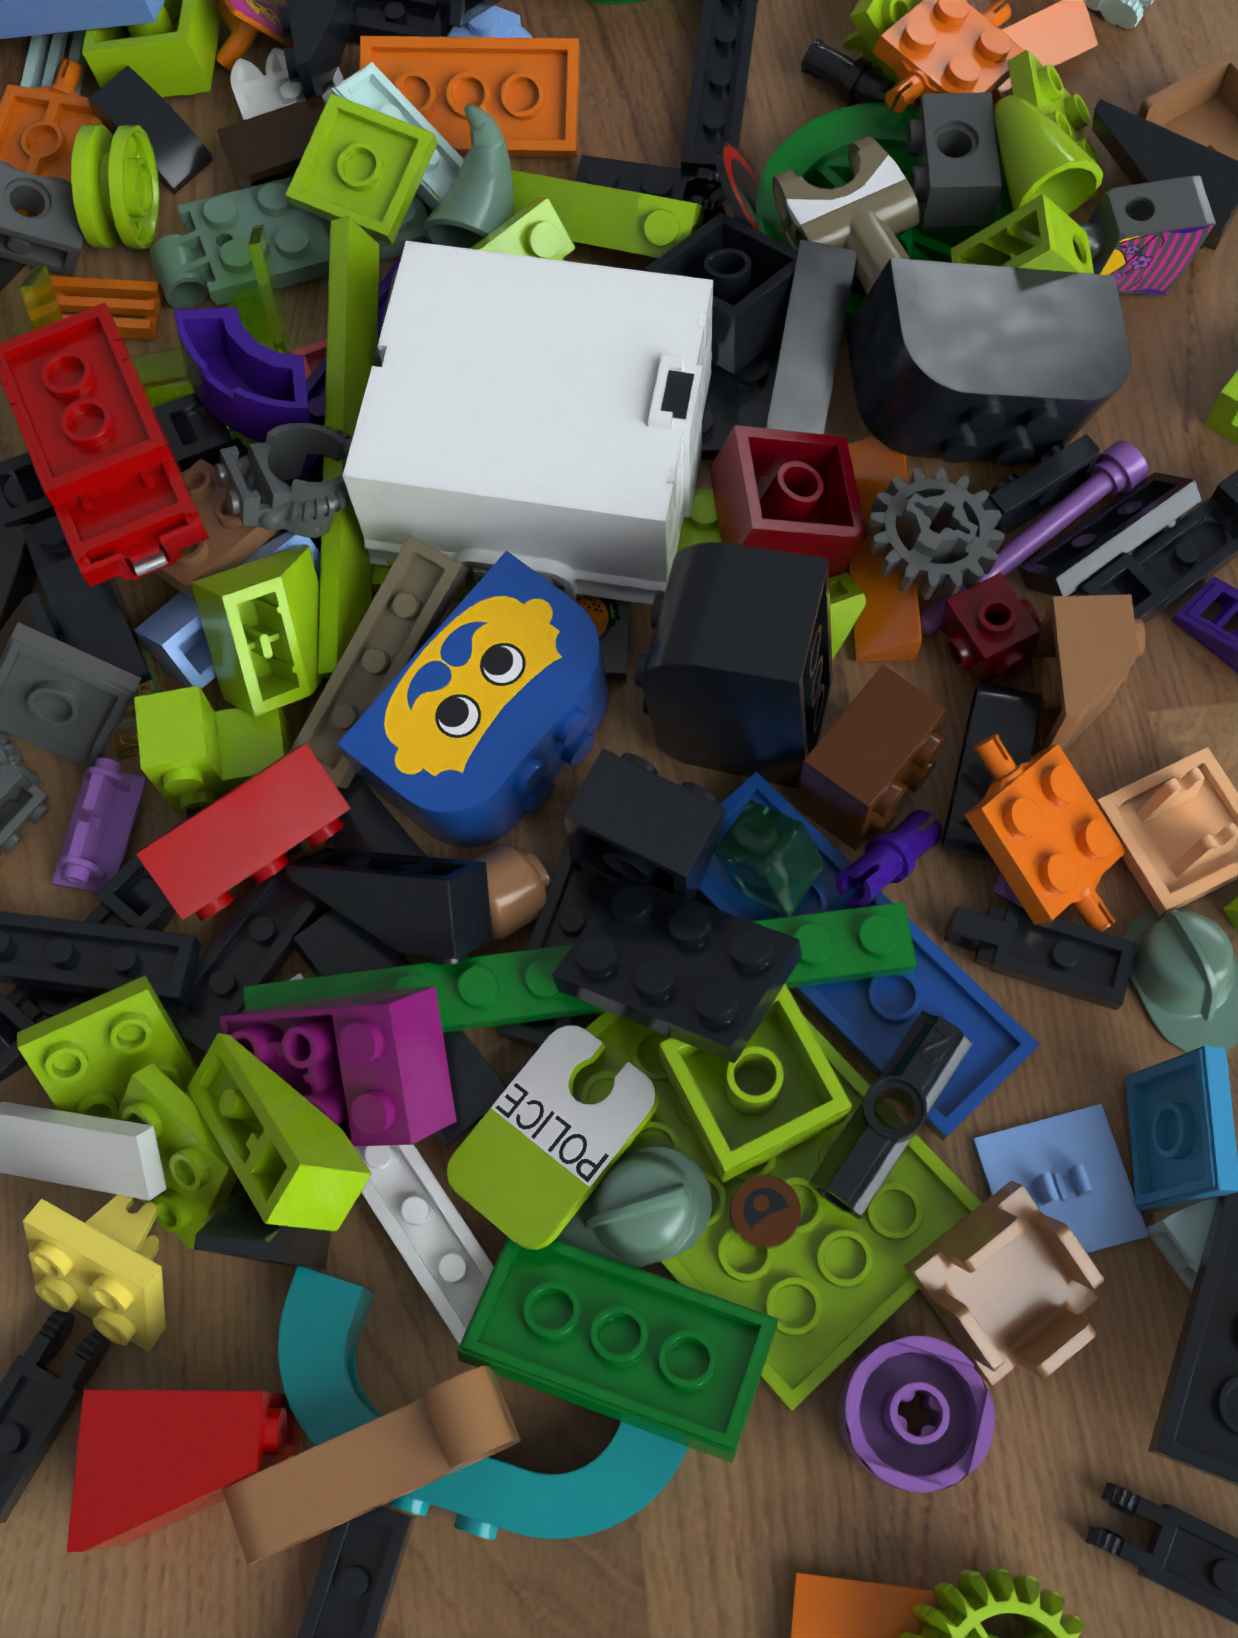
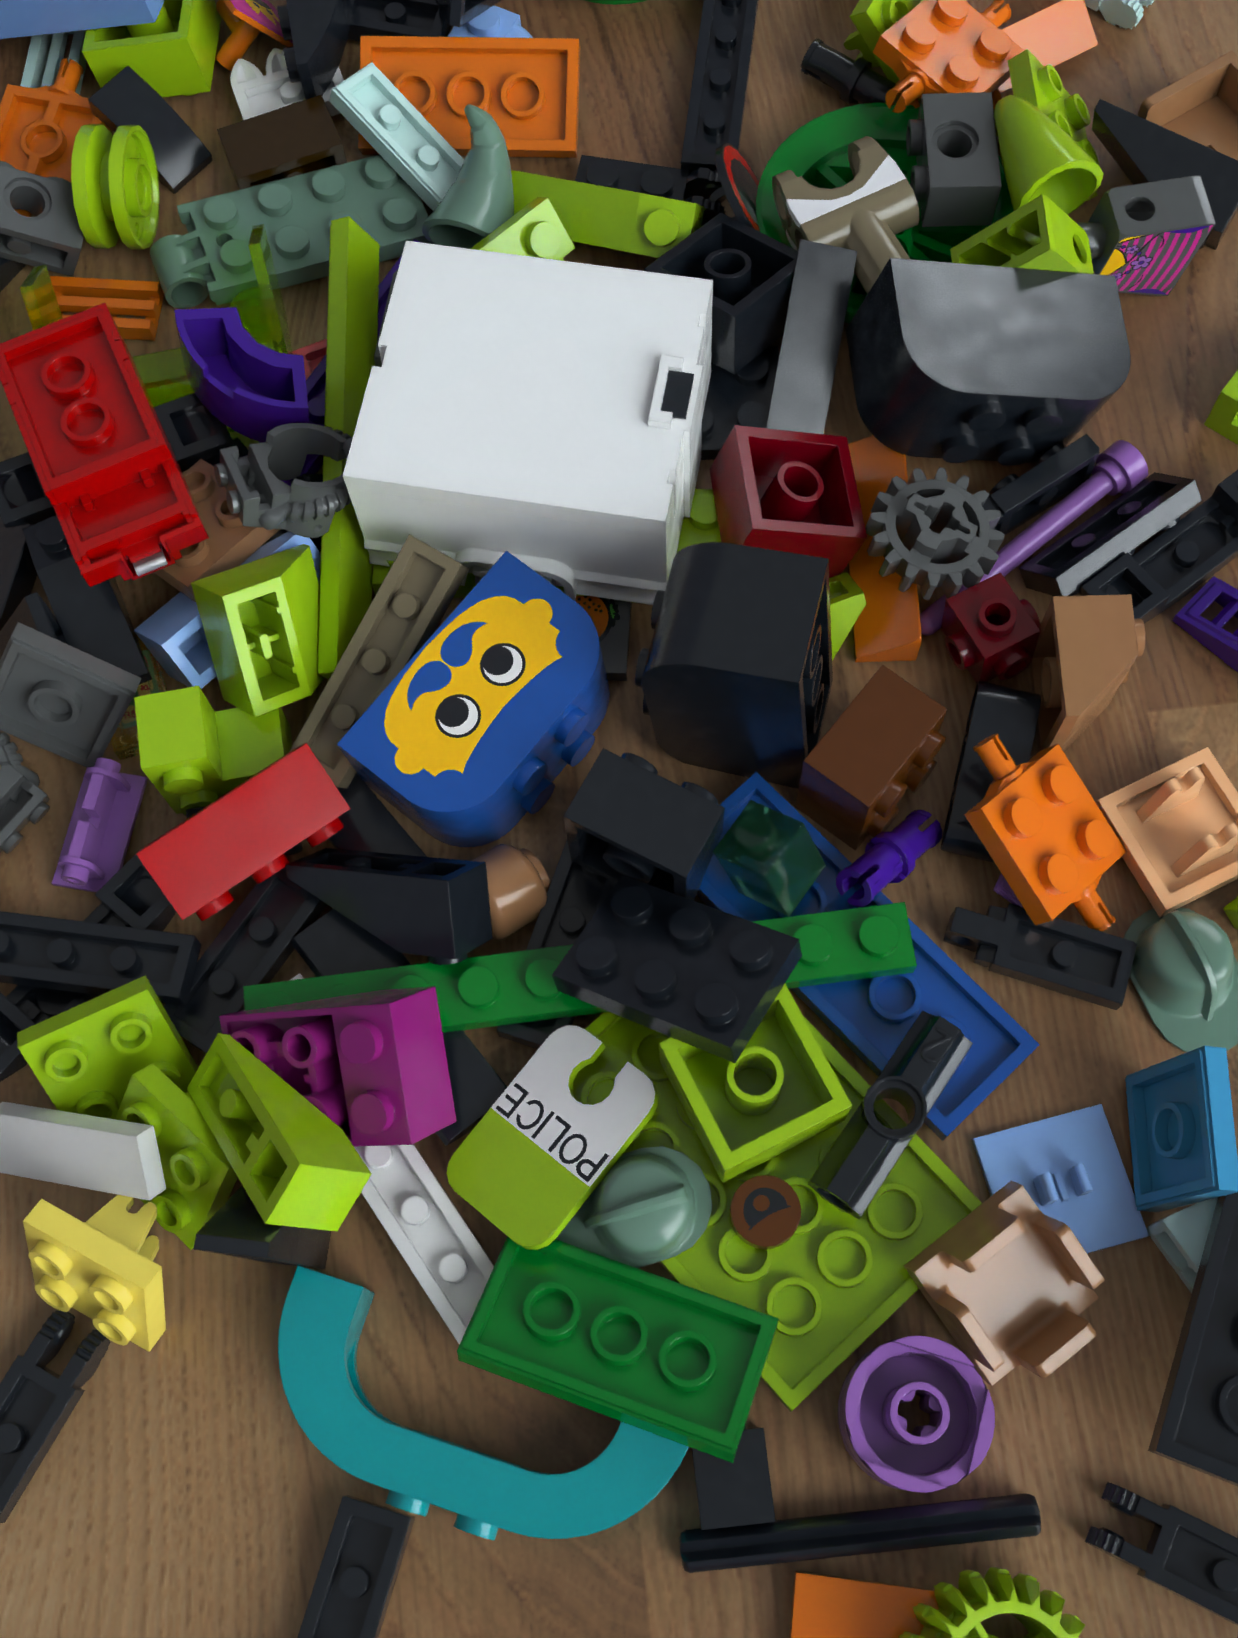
(167, 1456): red slope -> none
(361, 168): lime plate -> none
(372, 1464): medium nougat beam -> none
(738, 1490): none -> black brick
(860, 1533): none -> black axle

